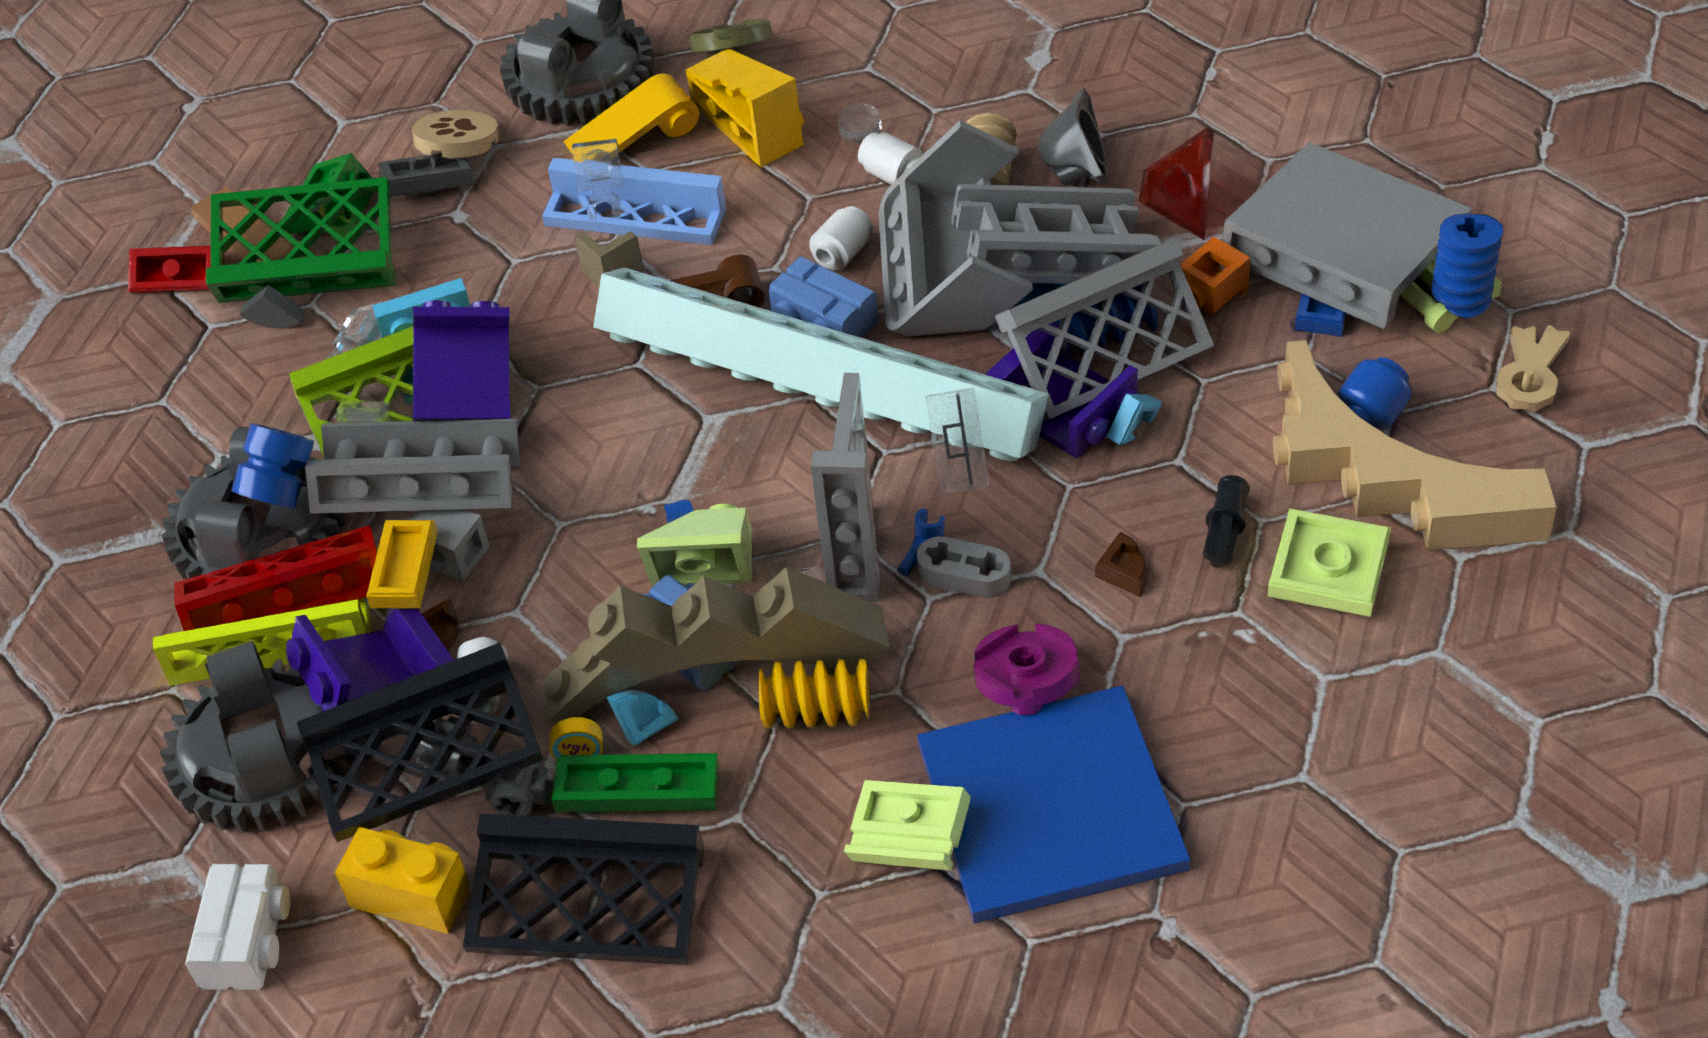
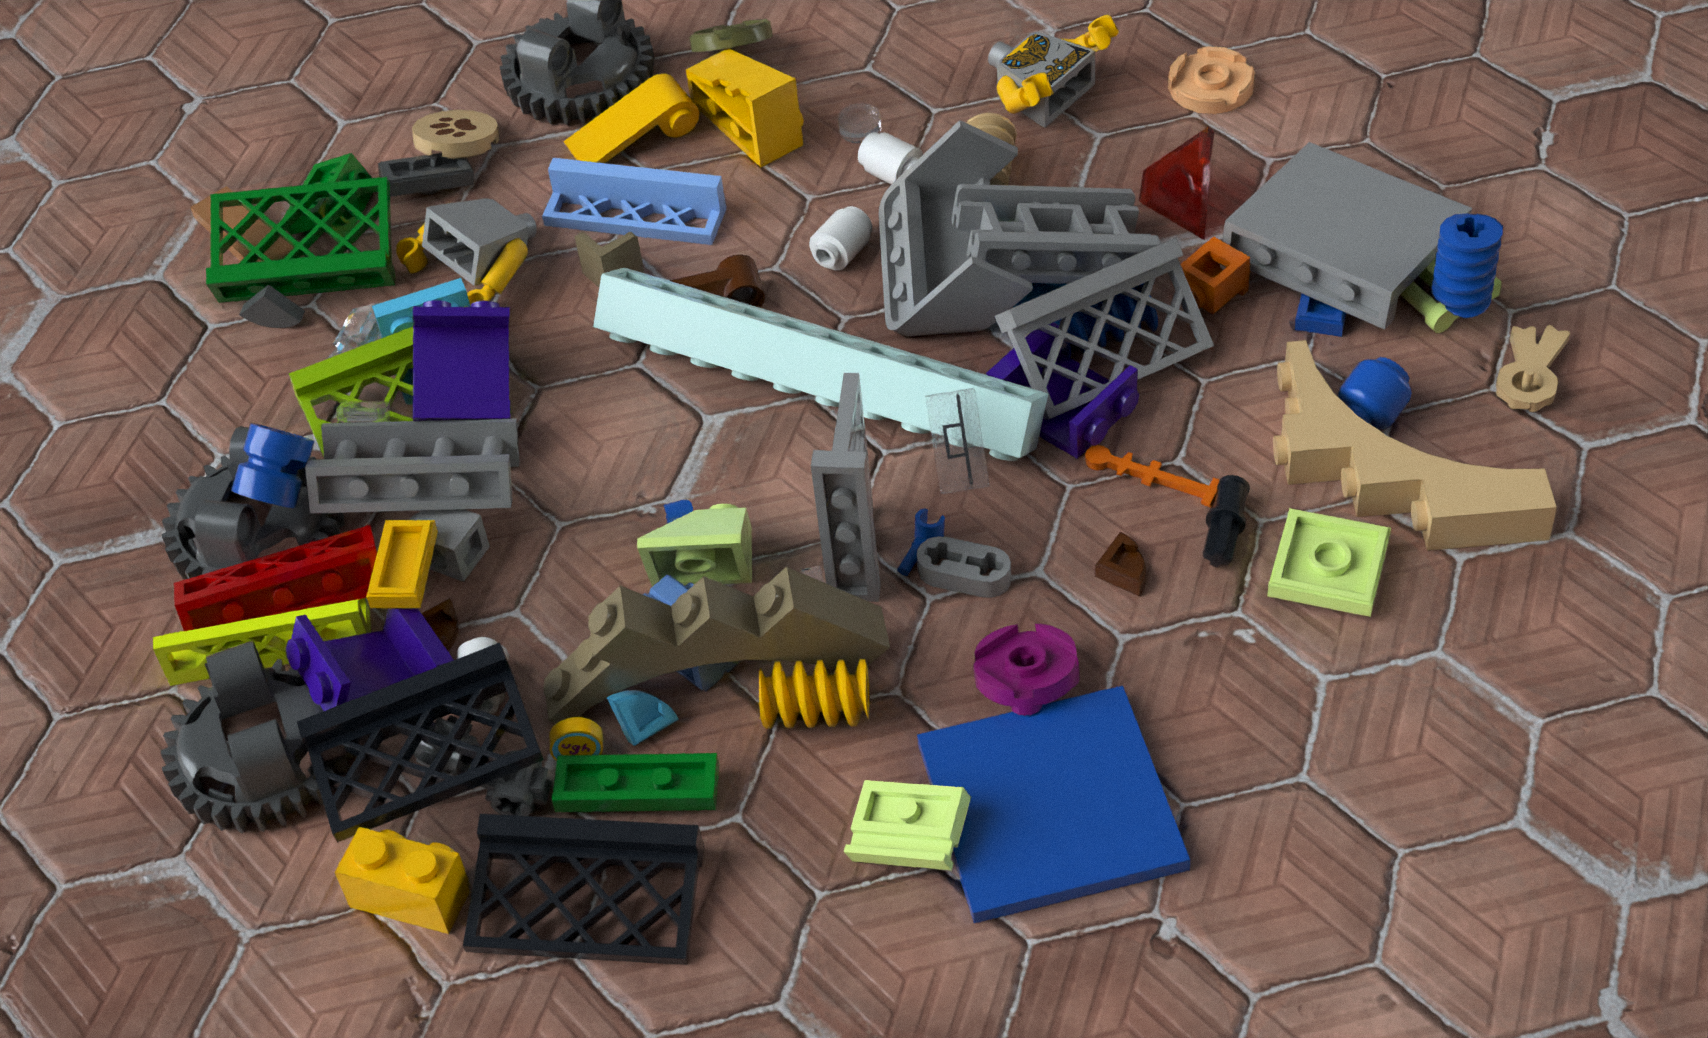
(168, 269): red slope -> none
(237, 927): white brick -> none
(474, 240): none -> light grey torso
(598, 170): clear plate -> none
(824, 298): medium blue brick -> none
(1047, 72): none -> torso
(1074, 144): dark grey hat -> none
(1100, 458): none -> orange piece
(1130, 415): medium azure tile -> none
(1211, 80): none -> light nougat tile

